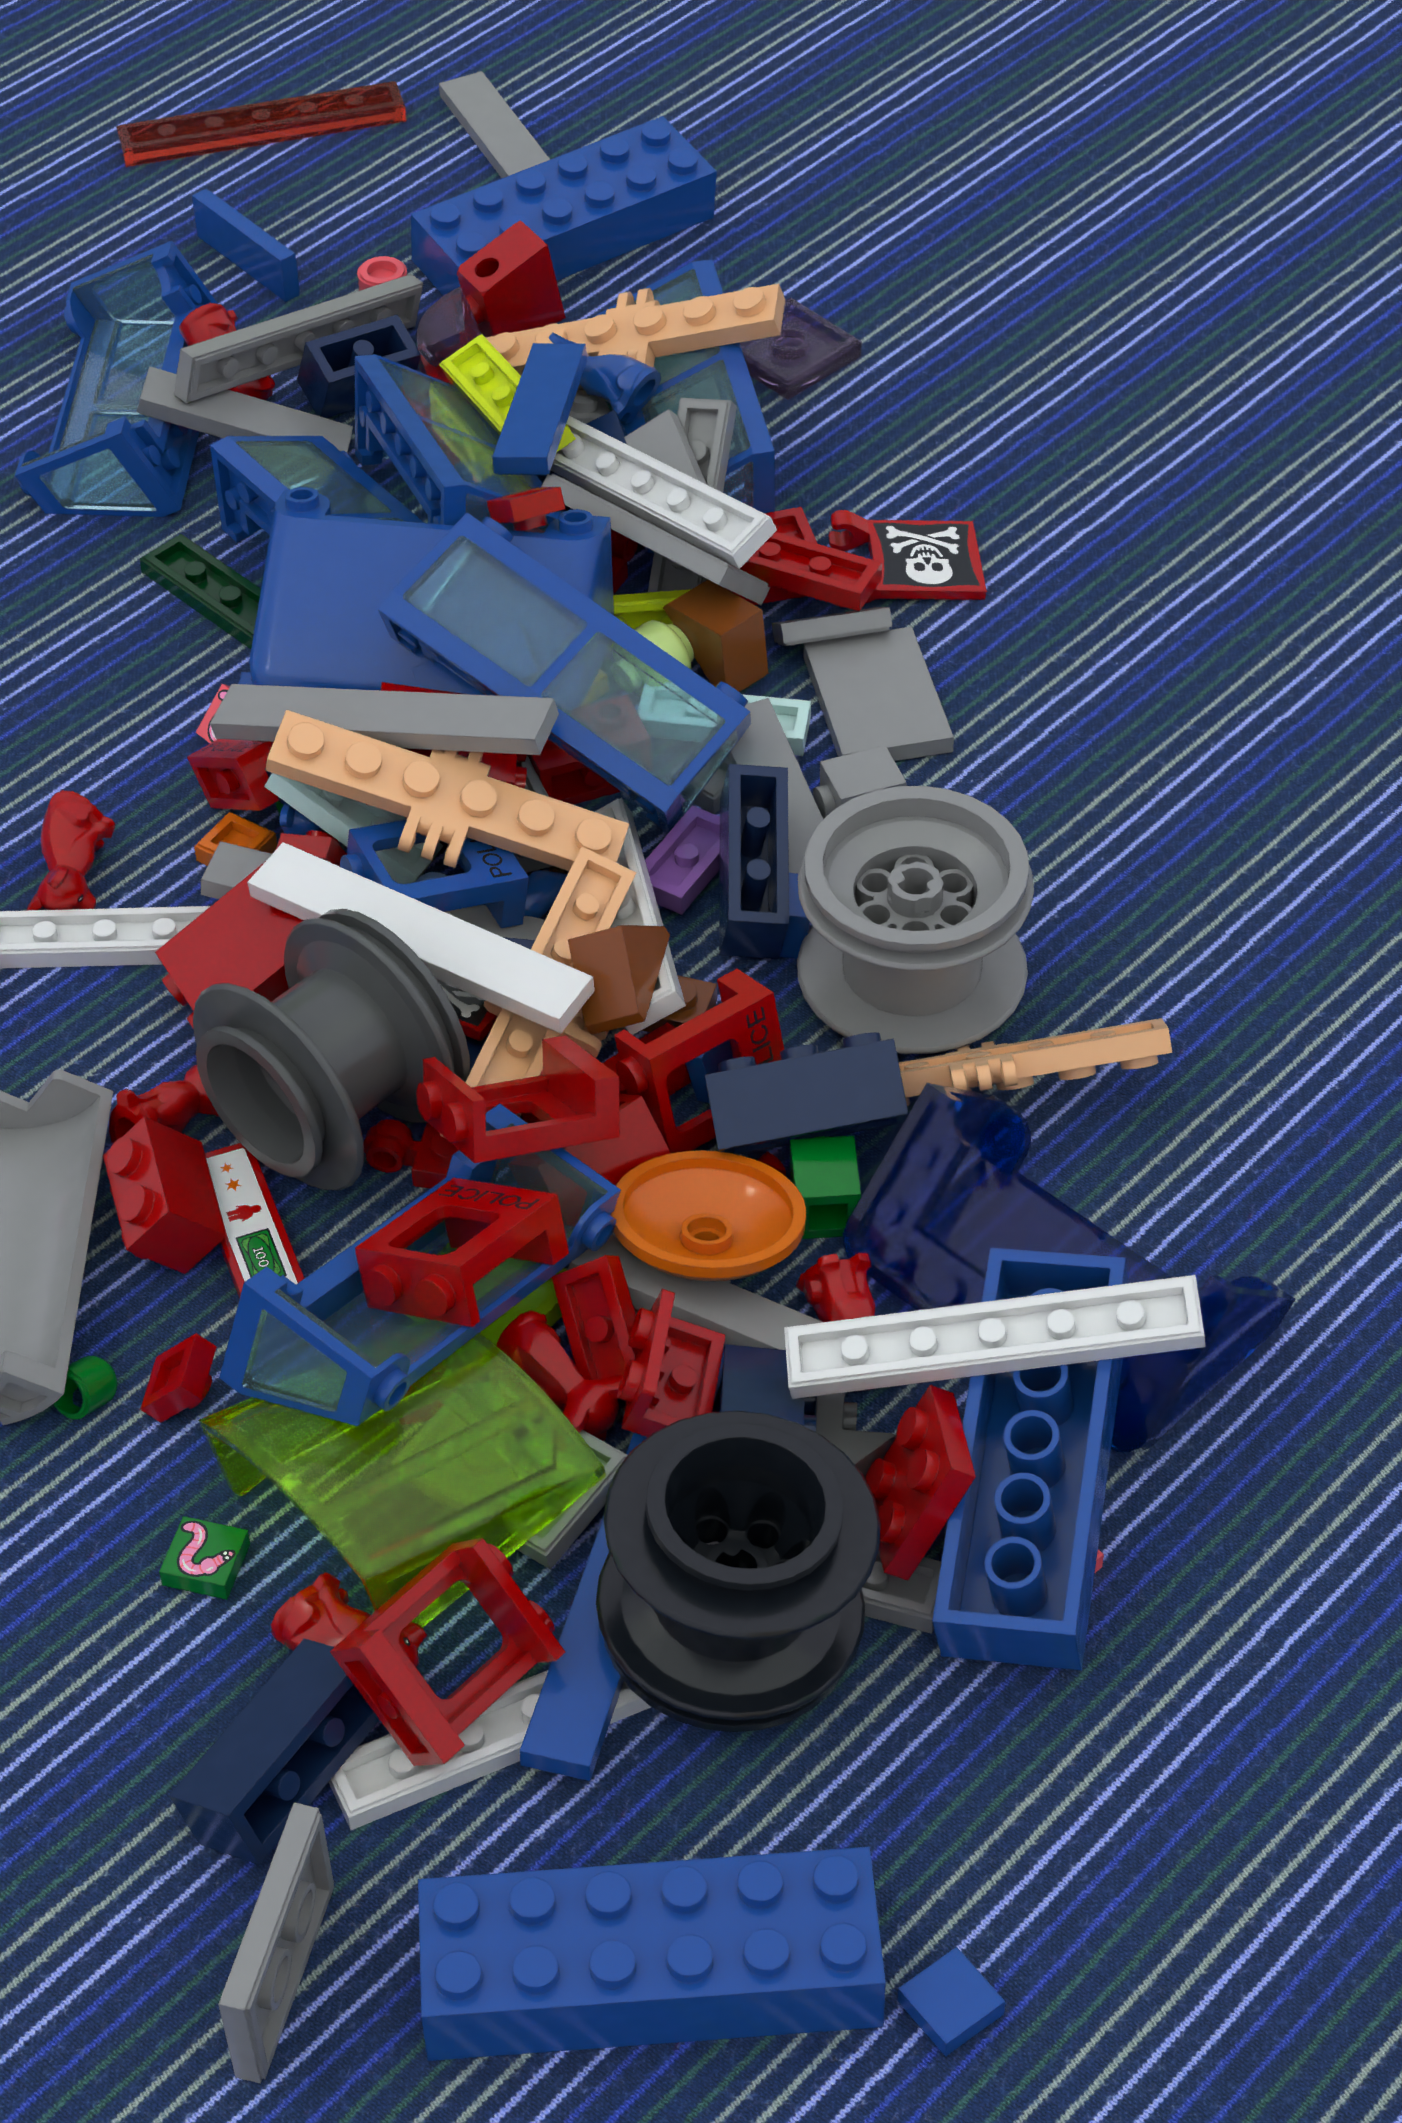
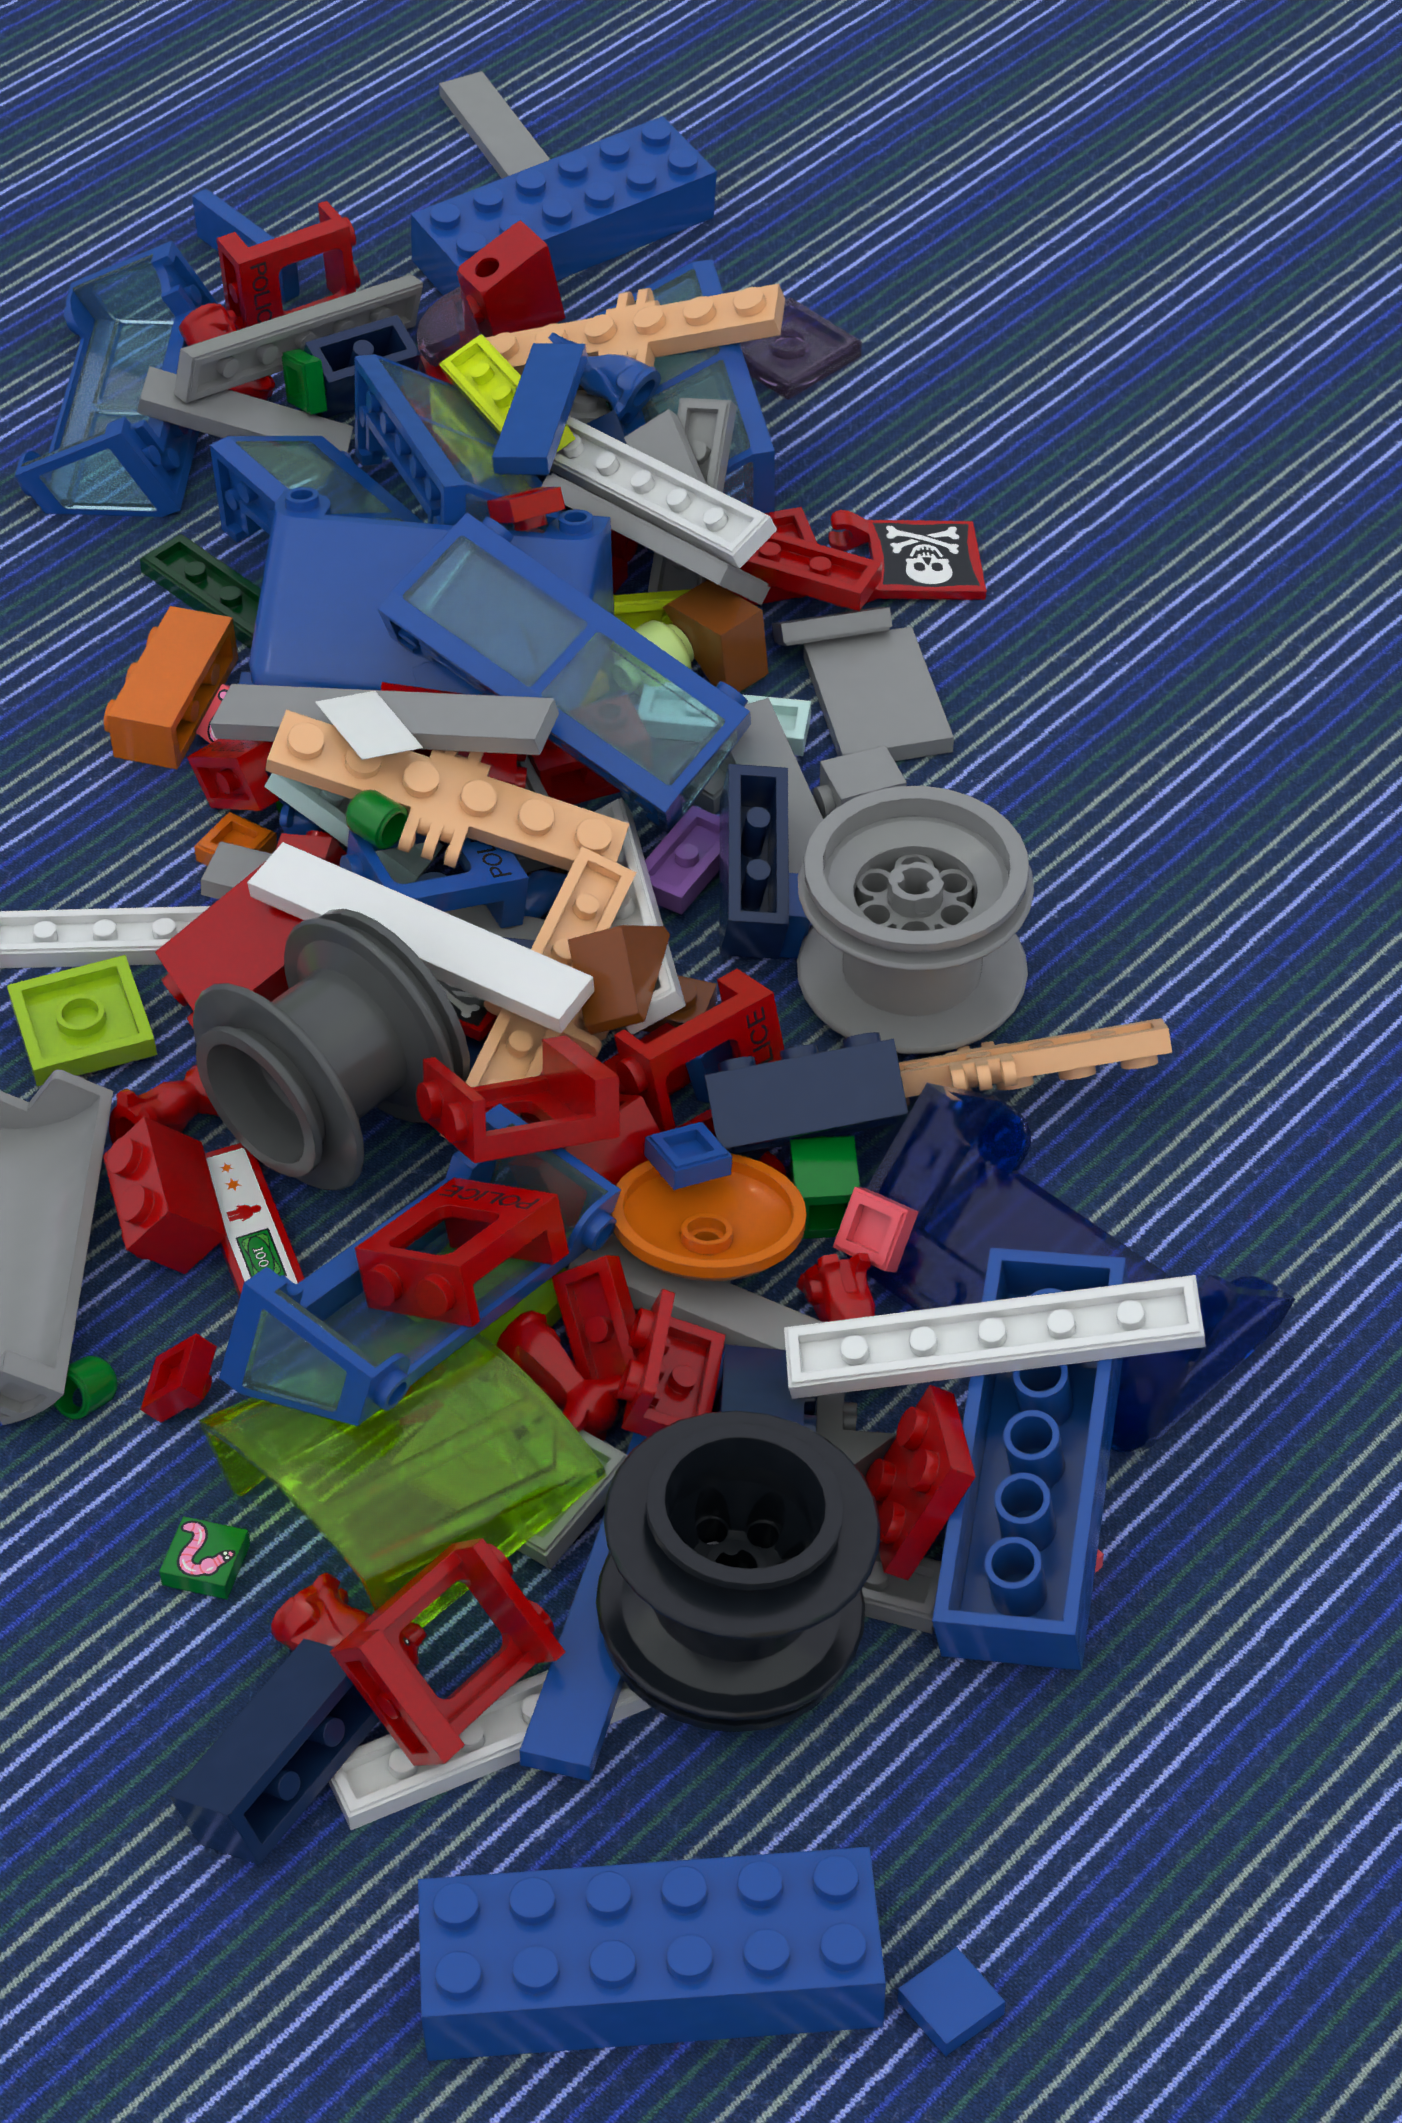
(68, 842): red animal -> none
(82, 1019): none -> lime plate
(171, 687): none -> orange brick
(253, 272): none -> red window
(261, 123): clear red tile -> none
(277, 1944): light grey tile -> none
(304, 381): none -> green tile
(368, 725): none -> white sticker
(376, 818): none -> green piece
(379, 270): coral tile -> none
(392, 1145): red plate -> none
(688, 1155): none -> blue tile
(875, 1227): none -> coral tile

